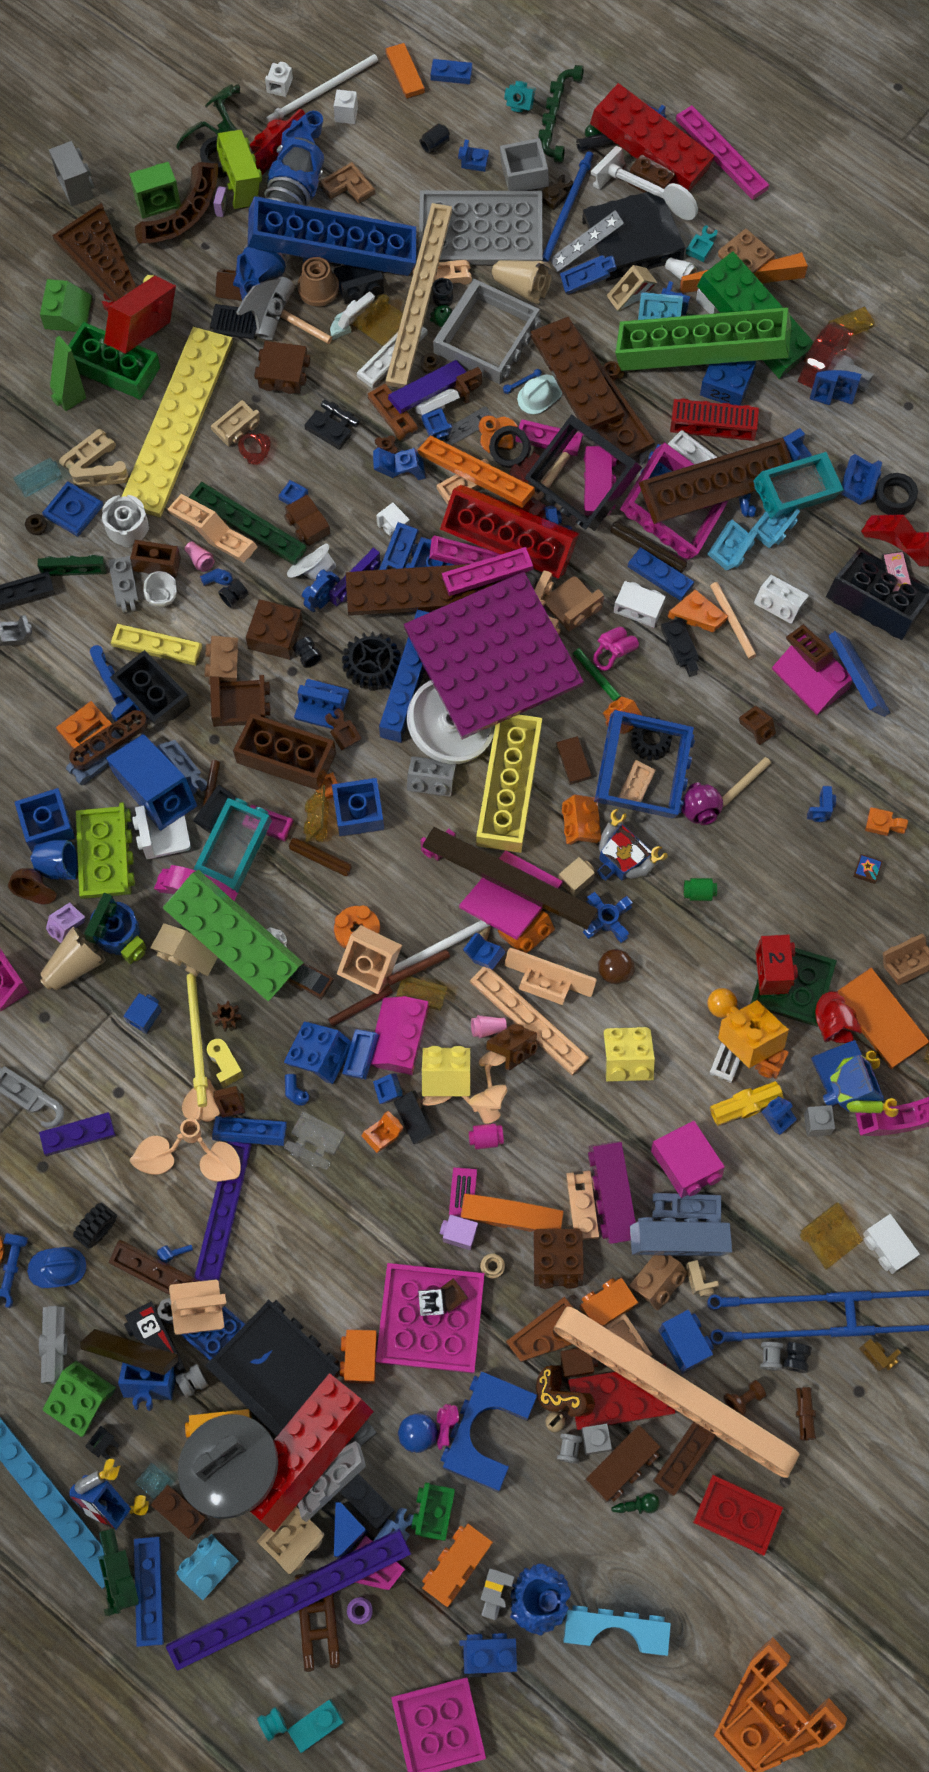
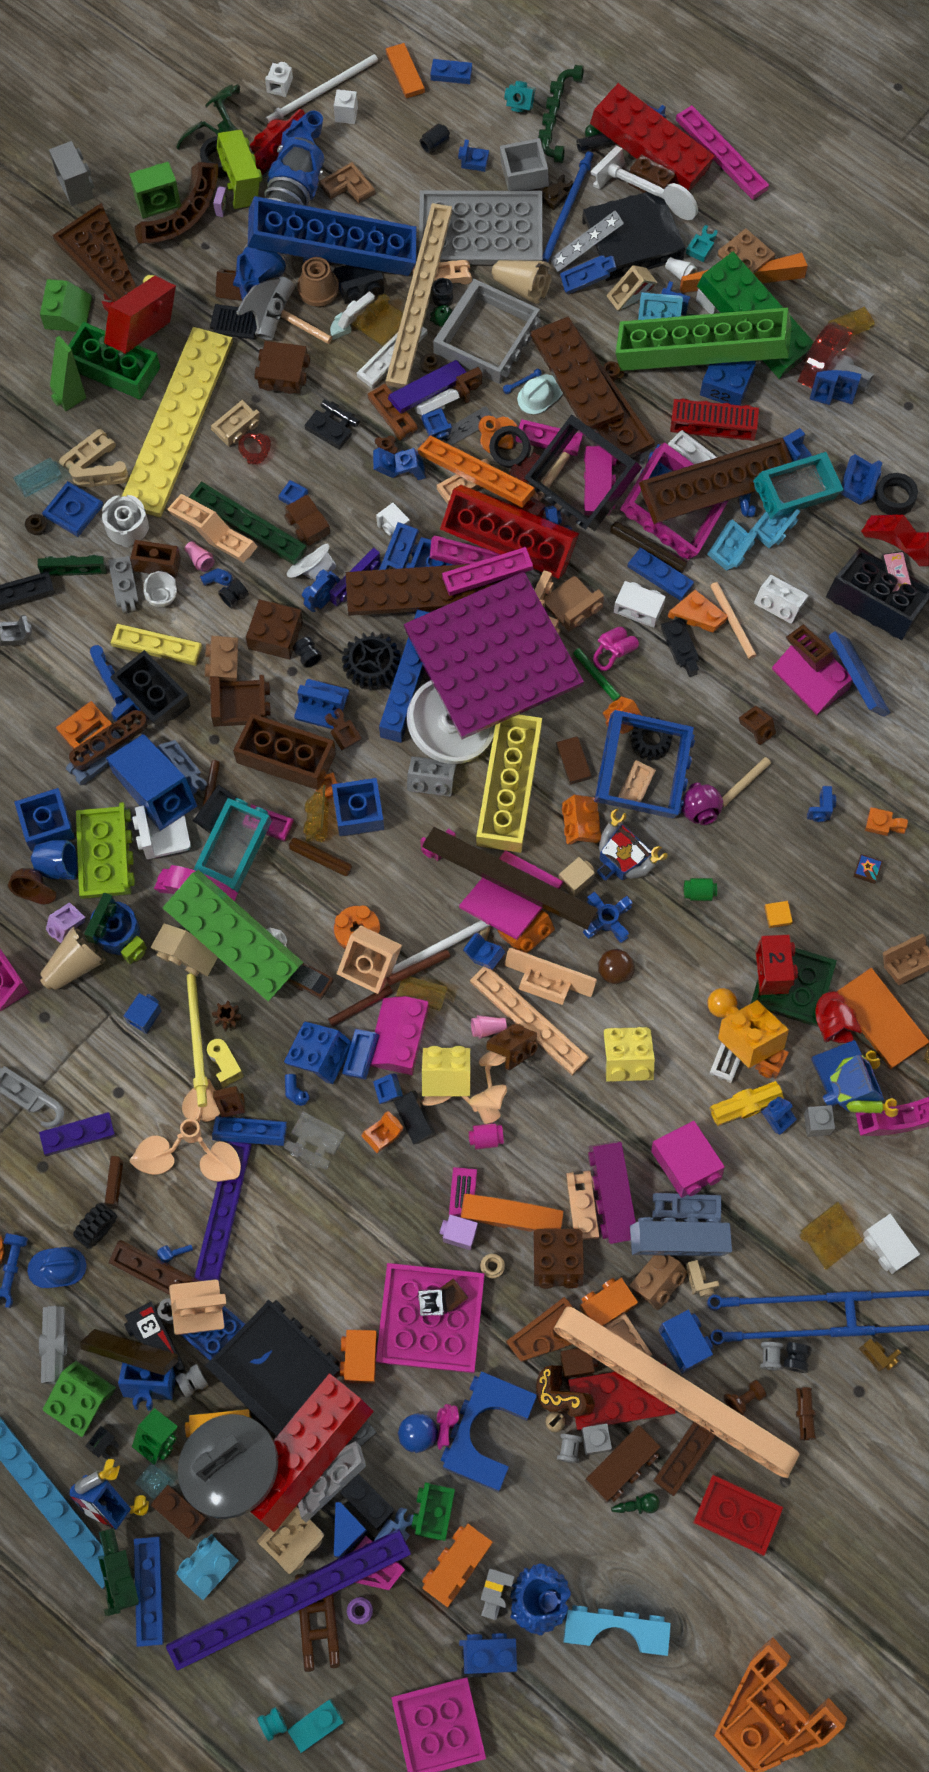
(114, 1182): none -> reddish brown tile
(155, 1437): none -> green brick
(778, 914): none -> light orange tile

